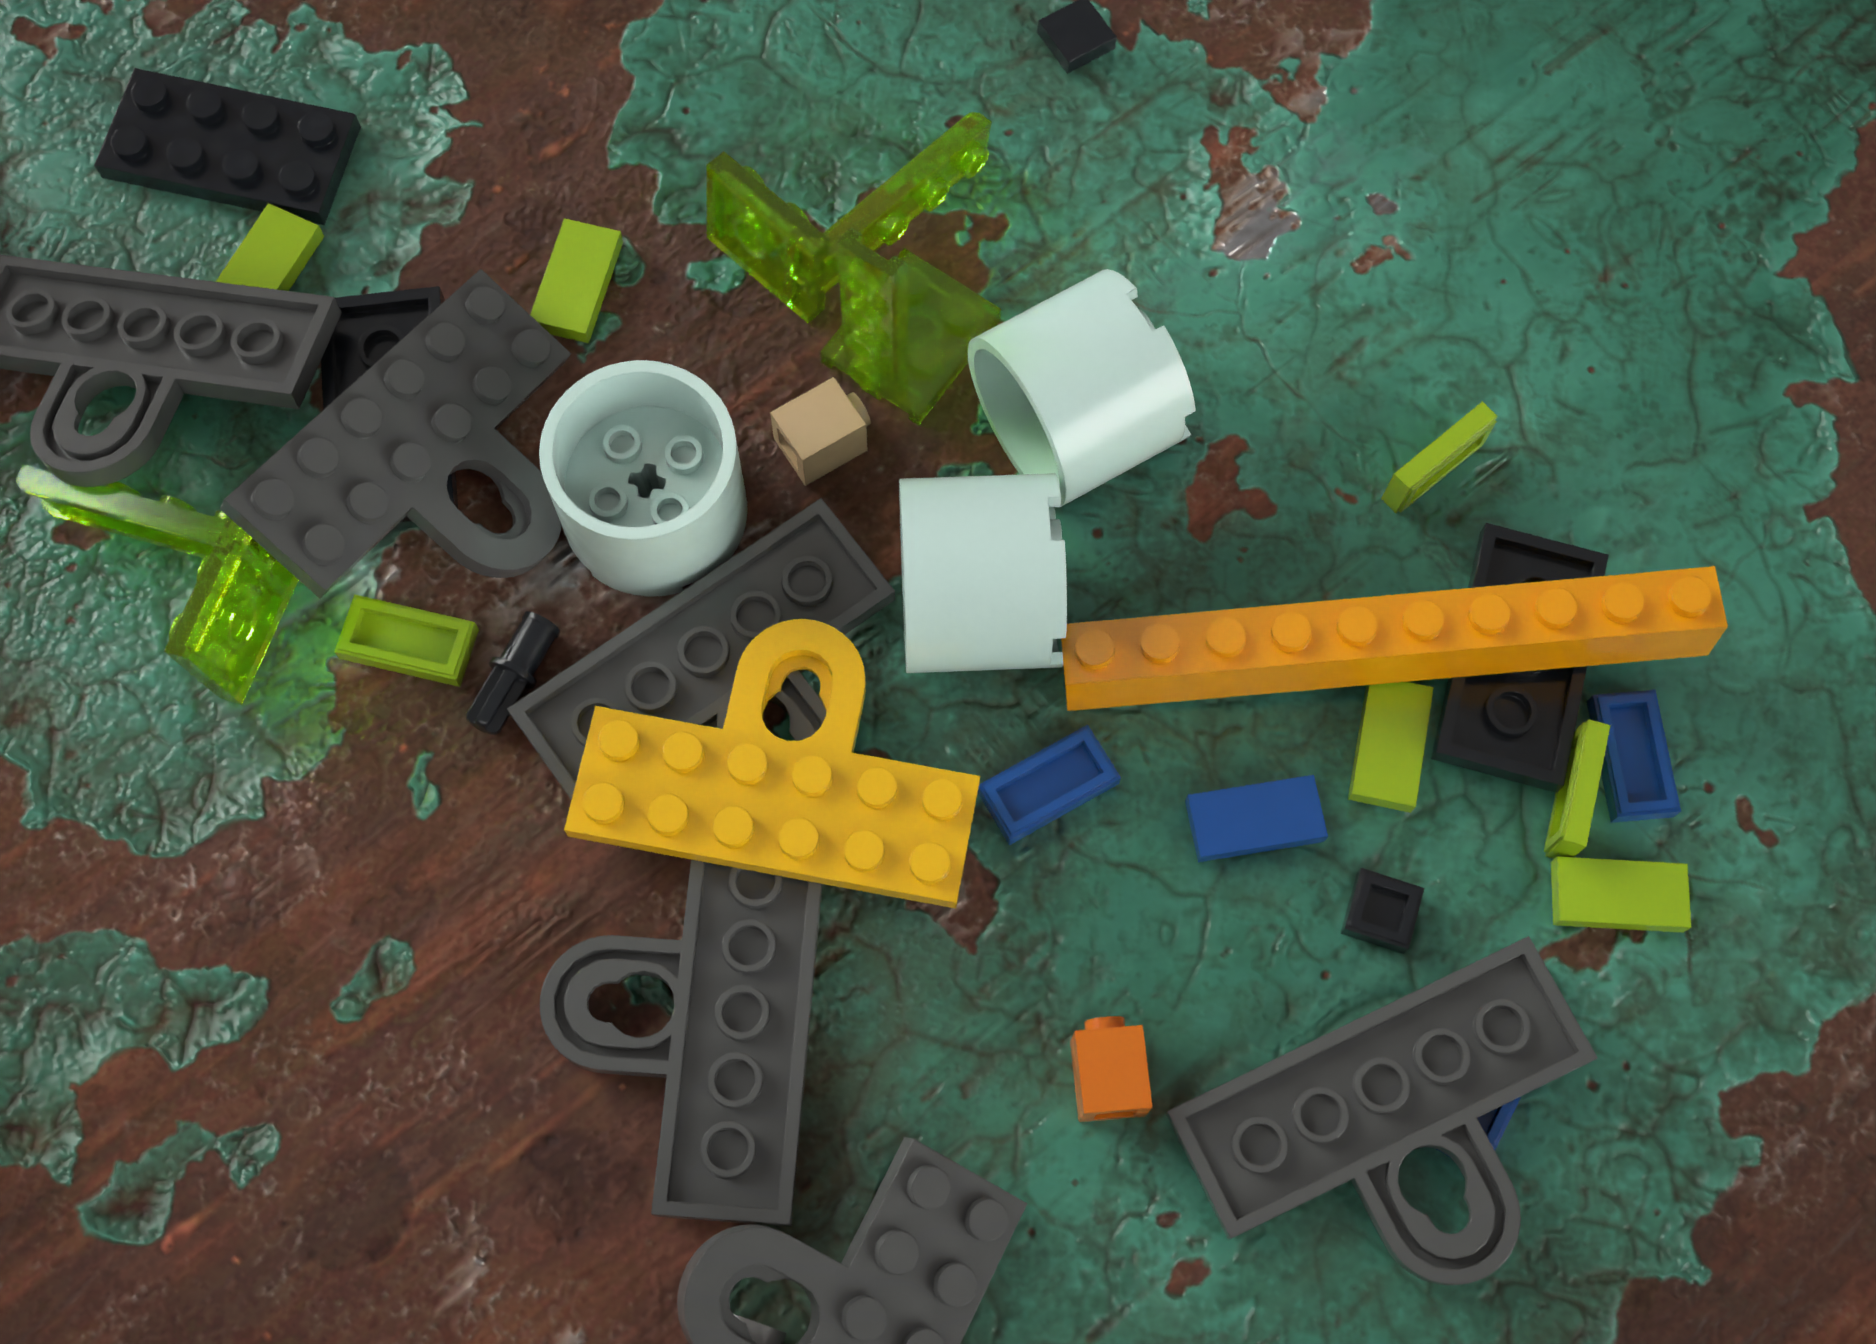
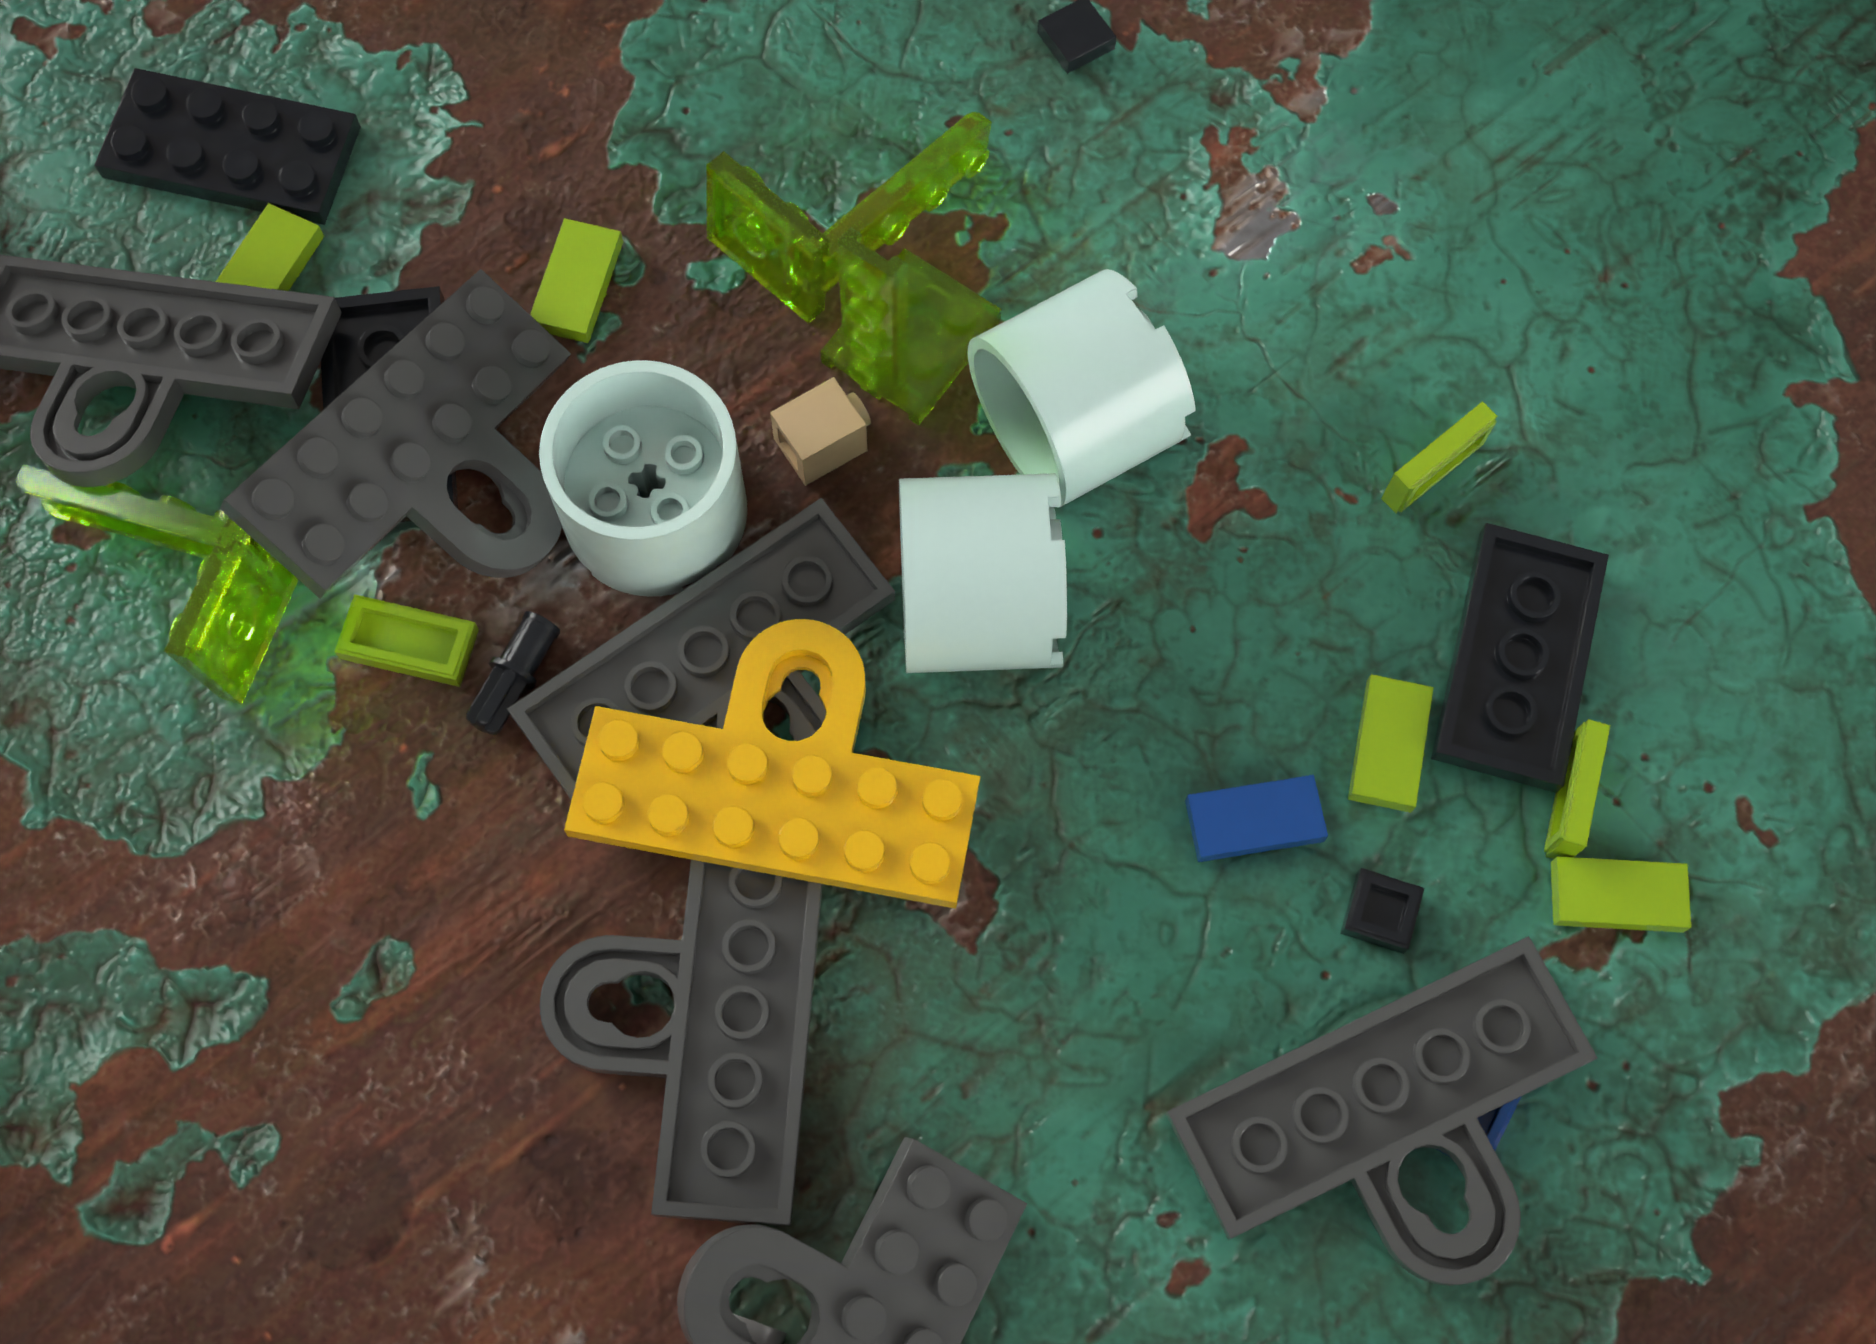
(1048, 784): blue tile -> none
(1110, 1070): orange brick -> none
(1393, 638): light orange brick -> none
(1636, 758): blue tile -> none

